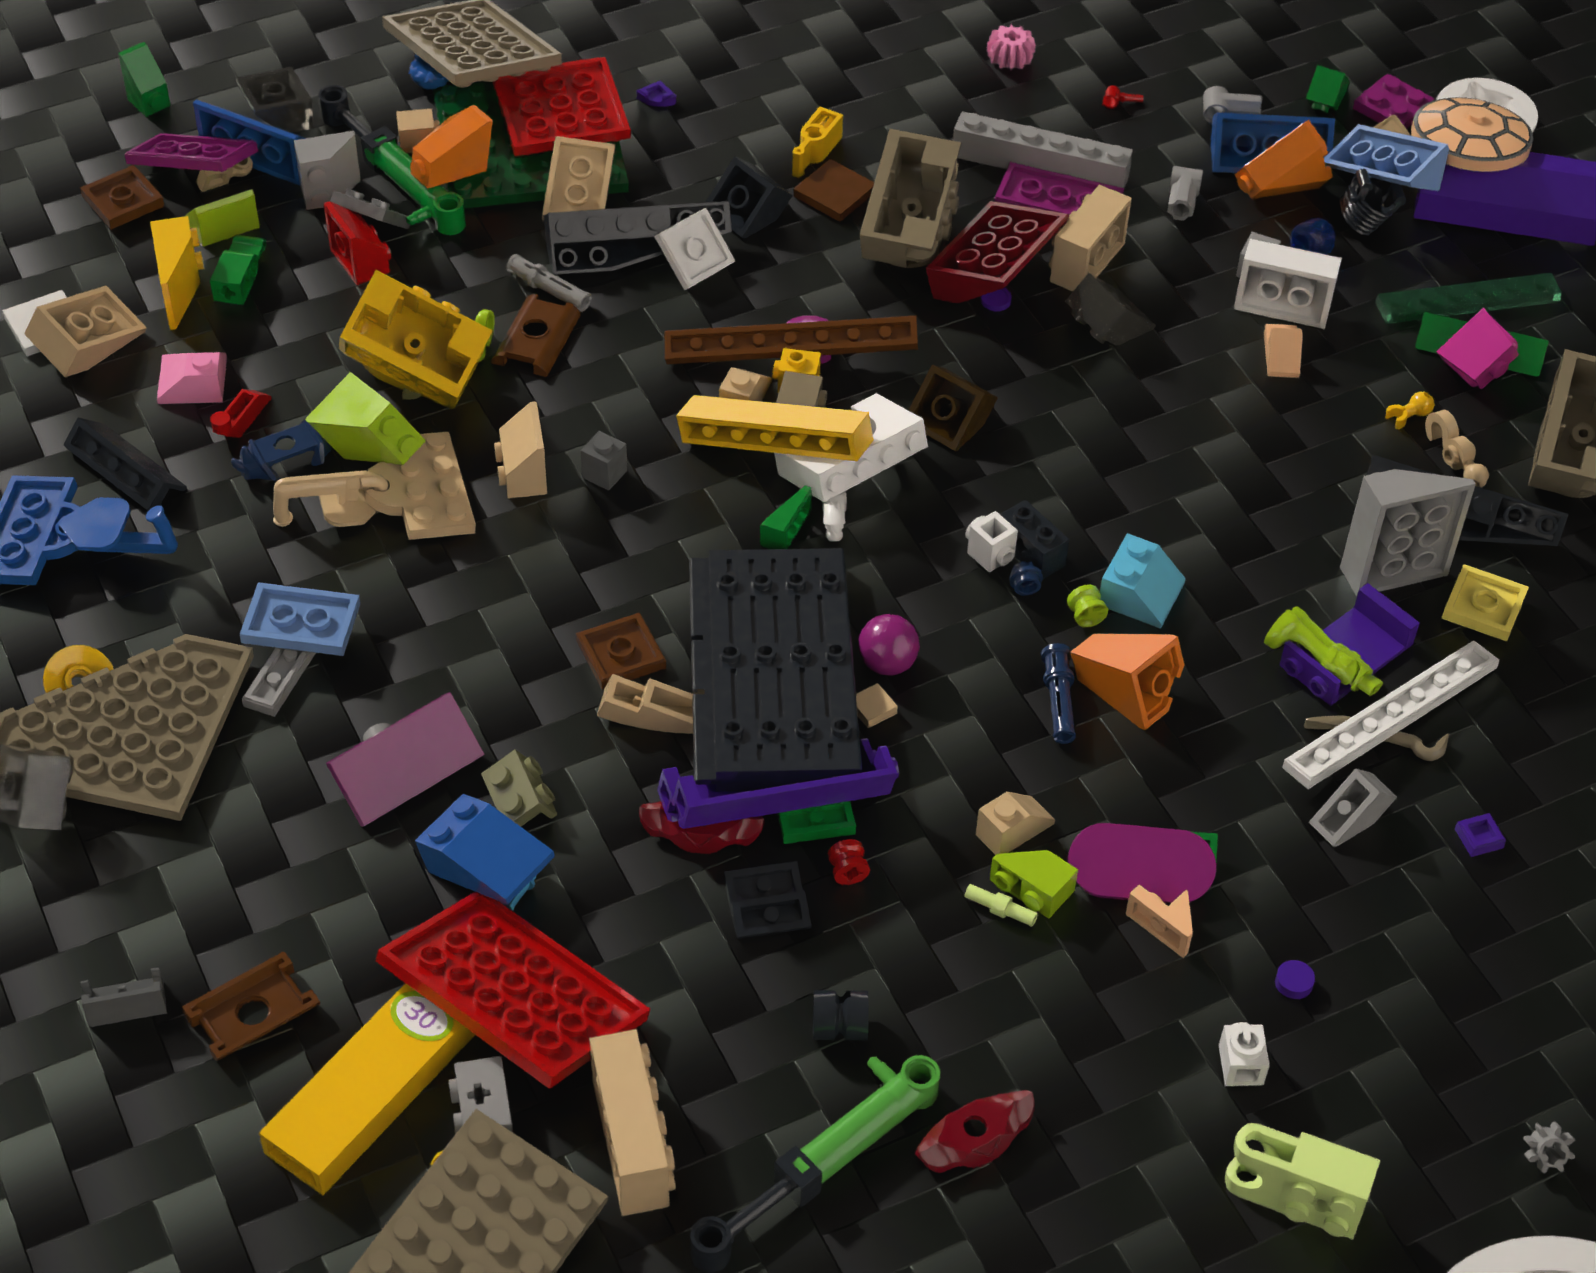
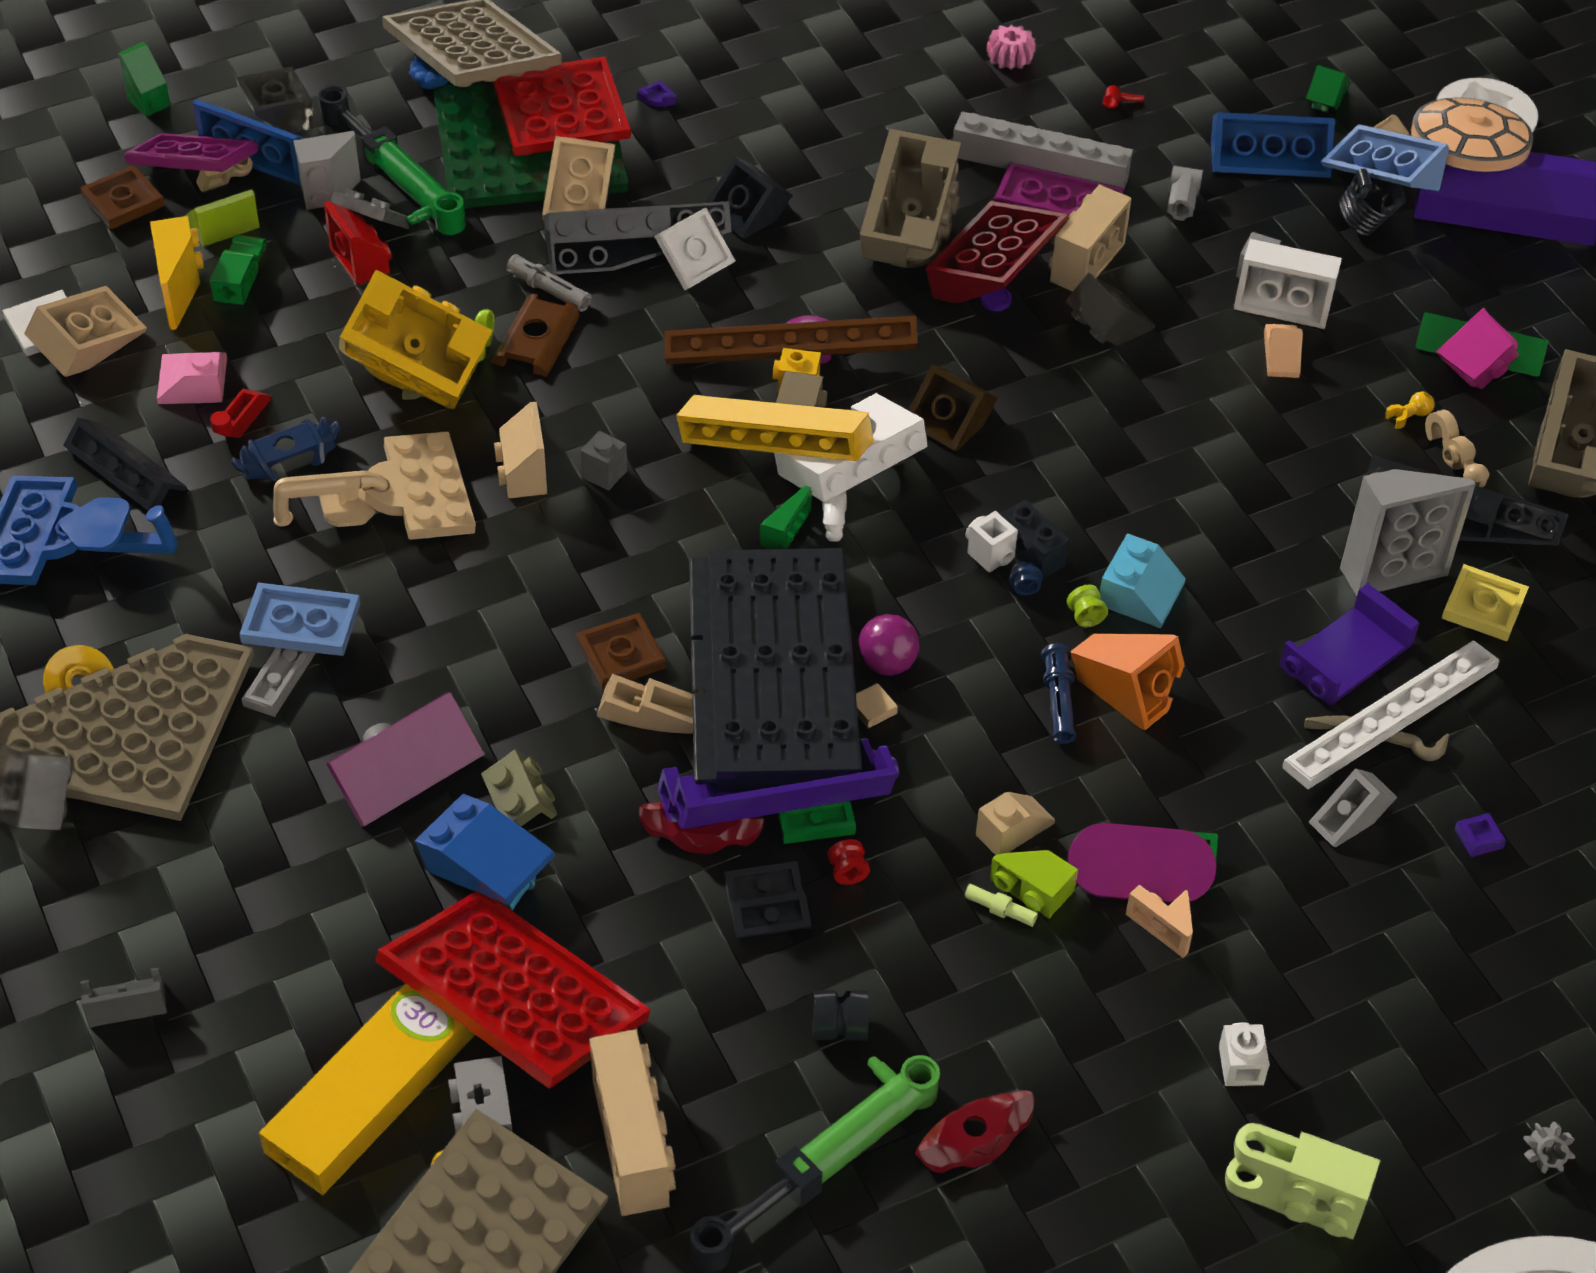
(265, 983): reddish brown piece -> none
(364, 424): lime slope -> none
(414, 127): tan brick -> none
(453, 149): orange slope -> none
(744, 385): tan slope -> none
(817, 139): yellow piece -> none
(834, 190): reddish brown tile -> none
(1219, 100): light grey piece -> none
(1287, 166): orange slope -> none
(1294, 979): dark purple tile -> none
(1313, 236): clear blue head -> none
(1336, 658): lime piece -> none
(1391, 97): magenta plate -> none
(1469, 297): clear green plate -> none

